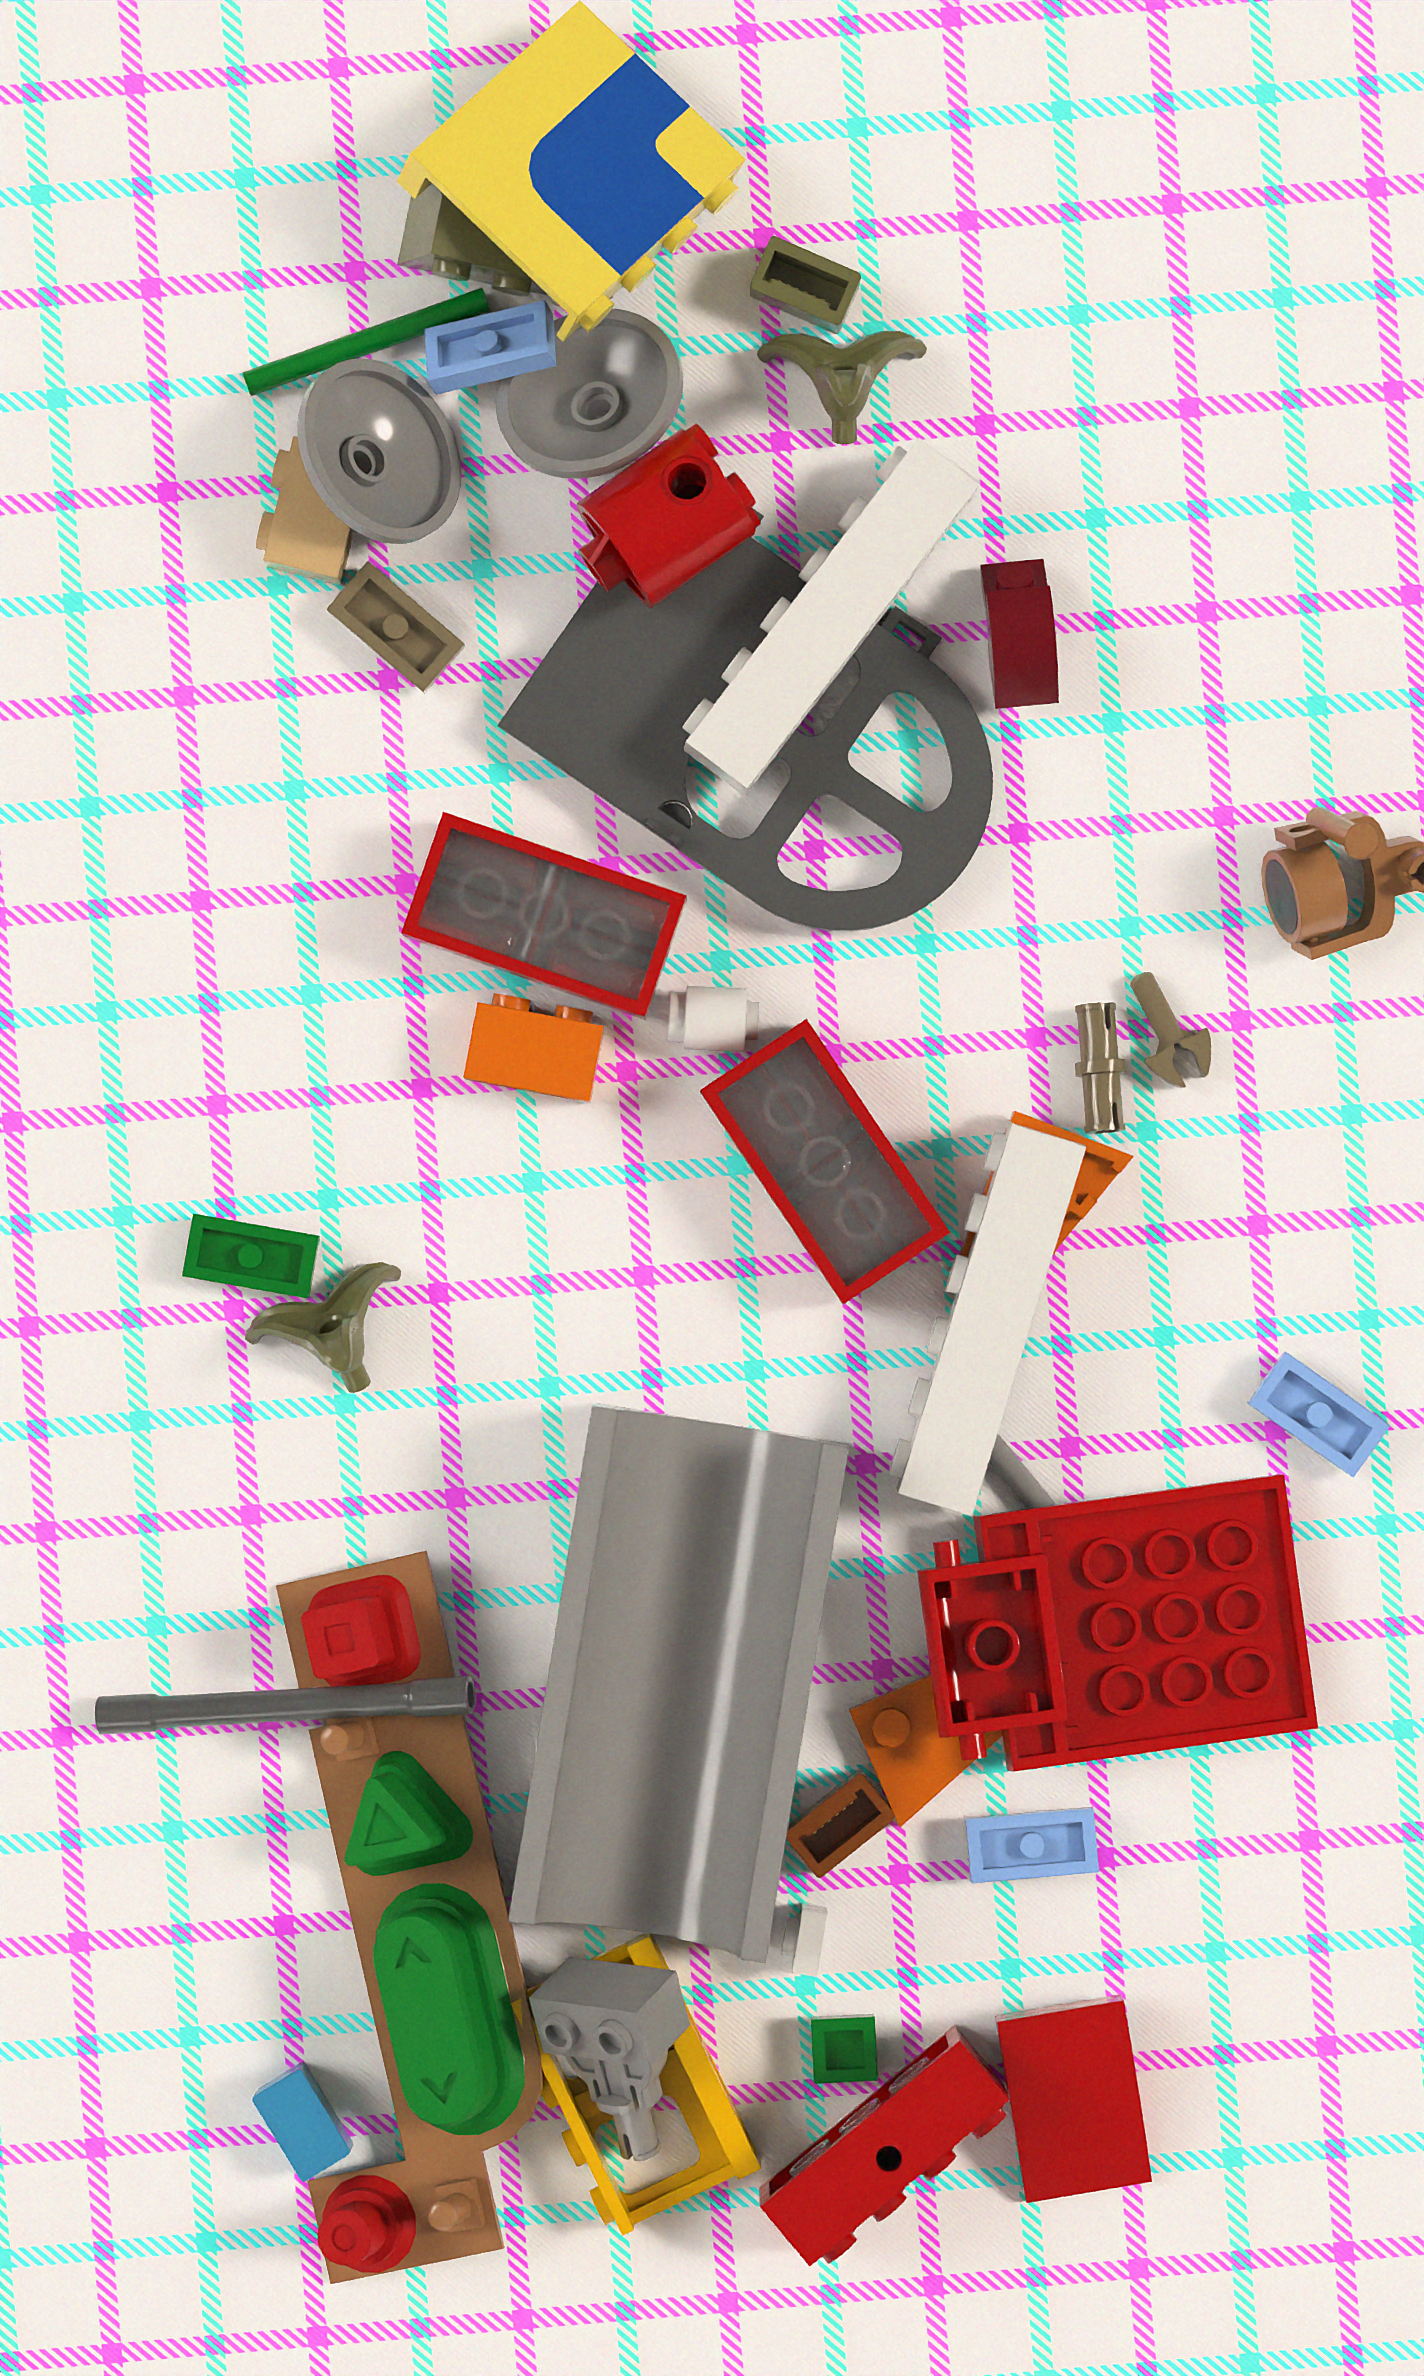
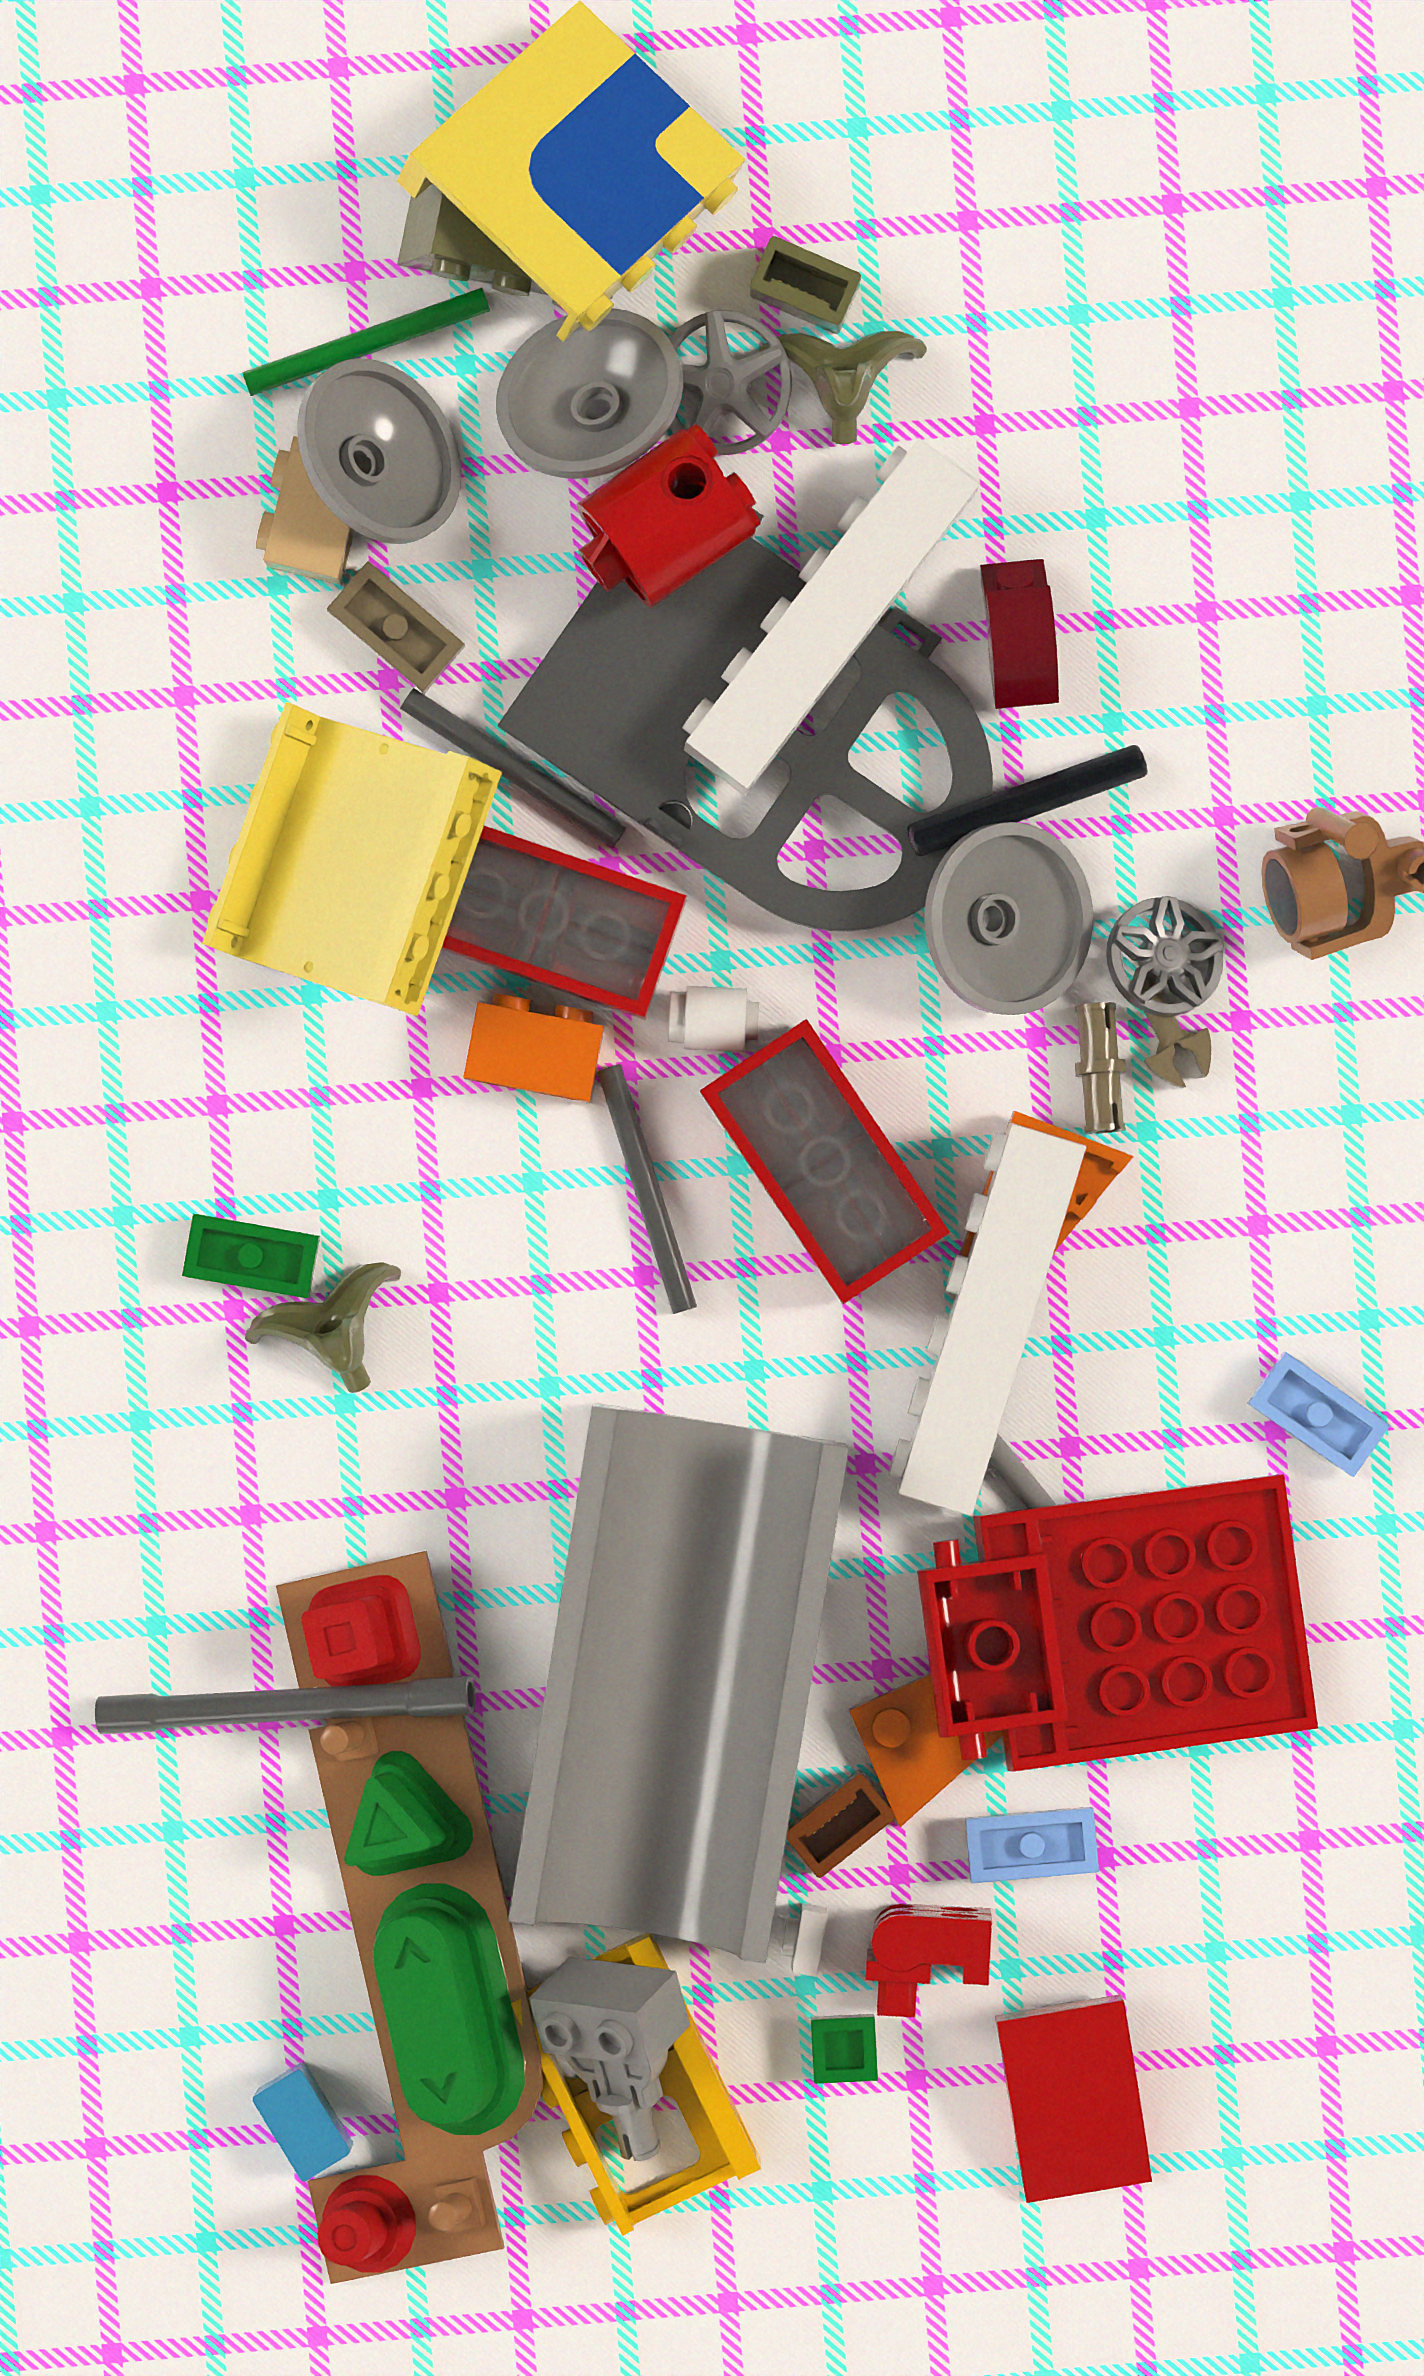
(351, 859): none -> light yellow panel
(490, 347): light blue plate -> none
(513, 768): none -> dark grey piece
(647, 1189): none -> dark grey piece
(727, 382): none -> light grey wheel
(845, 2177): red brick -> none
(918, 1935): none -> red hips
(1029, 799): none -> black axle
(1035, 911): none -> light grey dish
(1165, 956): none -> flat silver wheel

